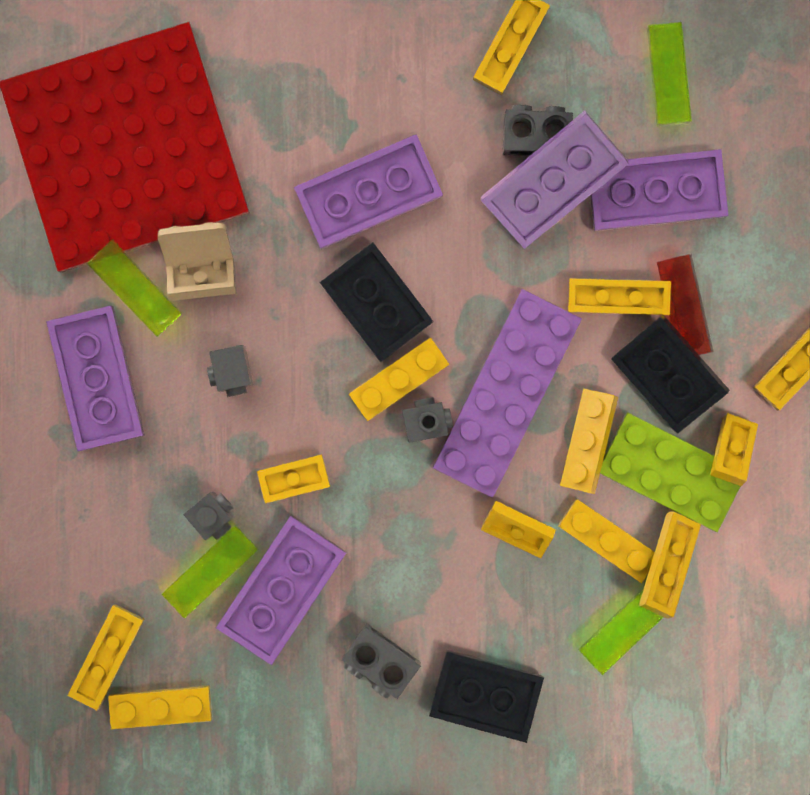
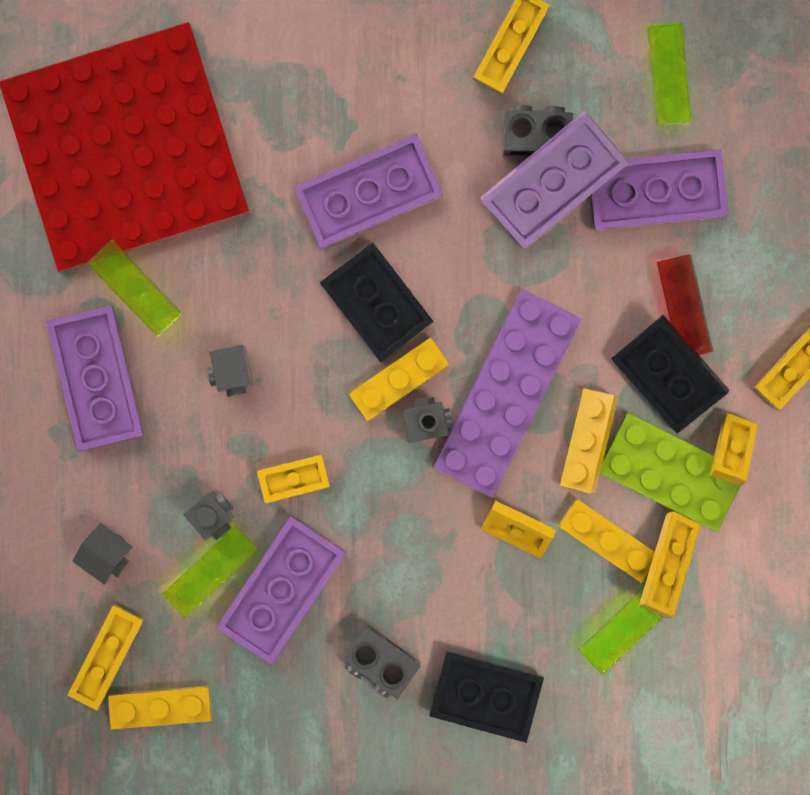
(103, 554): none -> dark grey brick
(197, 261): tan bracket -> none
(619, 296): yellow plate -> none

